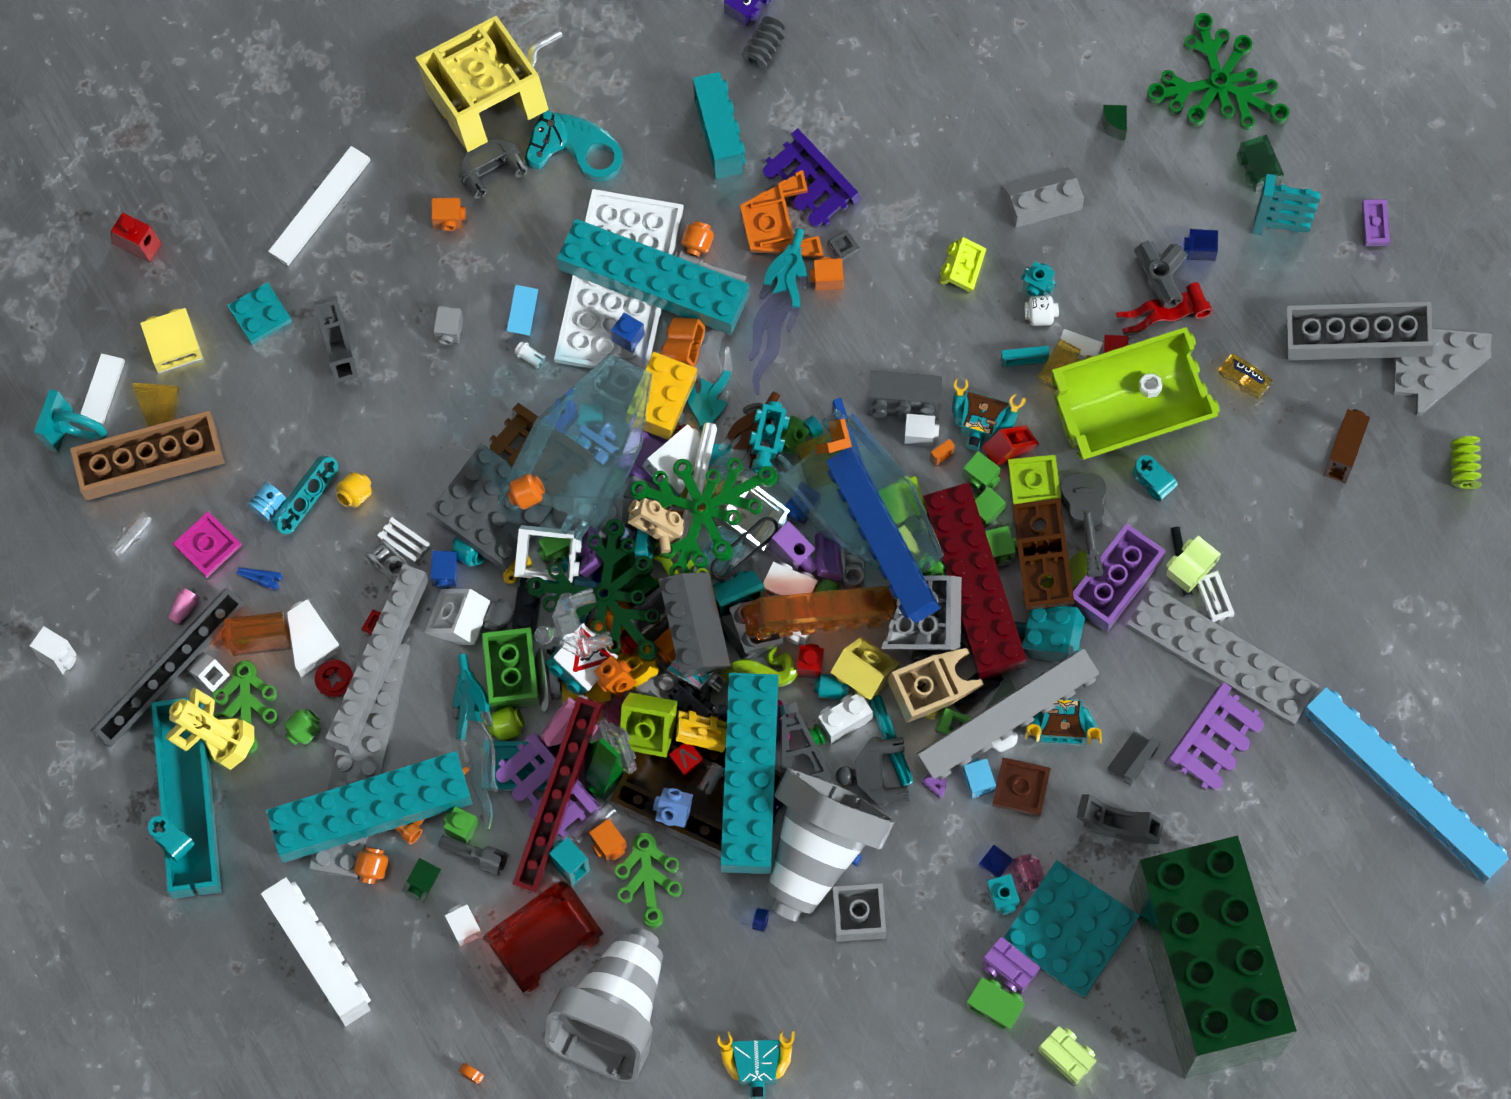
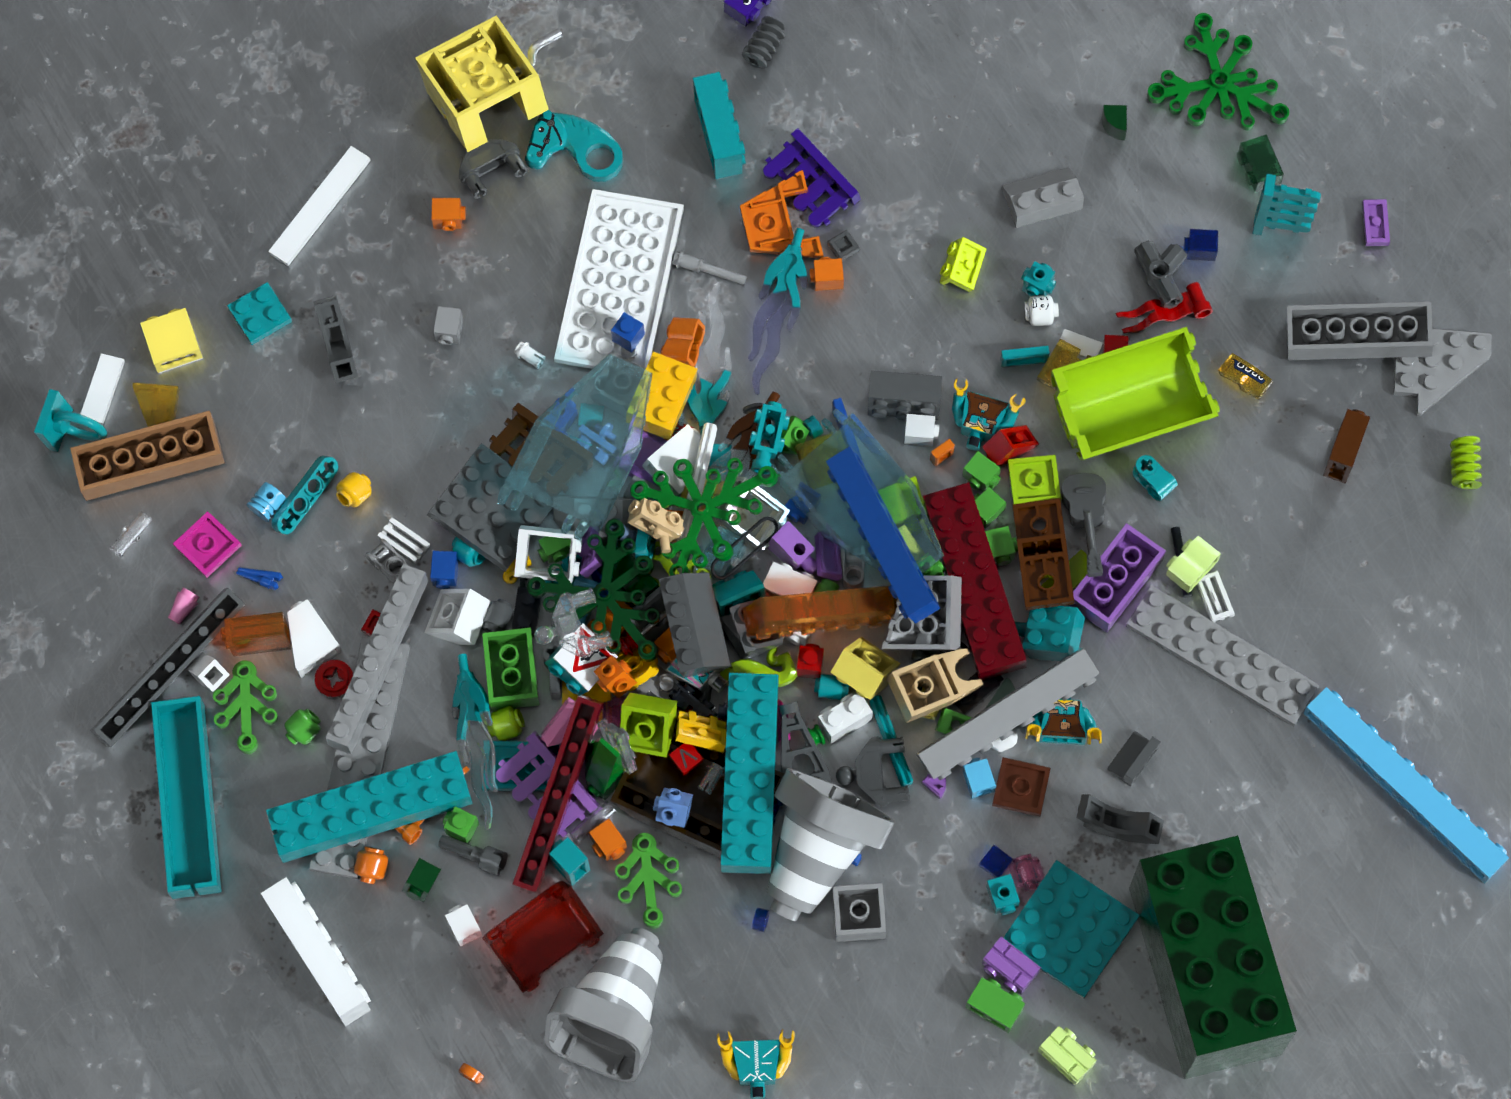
(53, 650): white brick -> none
(131, 234): red torso -> none
(172, 840): teal piece -> none
(225, 738): light yellow piece -> none
(522, 310): medium azure slope -> none
(526, 491): orange head -> none
(541, 680): sticker -> none
(653, 276): teal brick -> none
(697, 238): orange head -> none
(839, 435): orange panel -> none
(1150, 385): white tile -> none
(1204, 744): medium lavender fence -> none

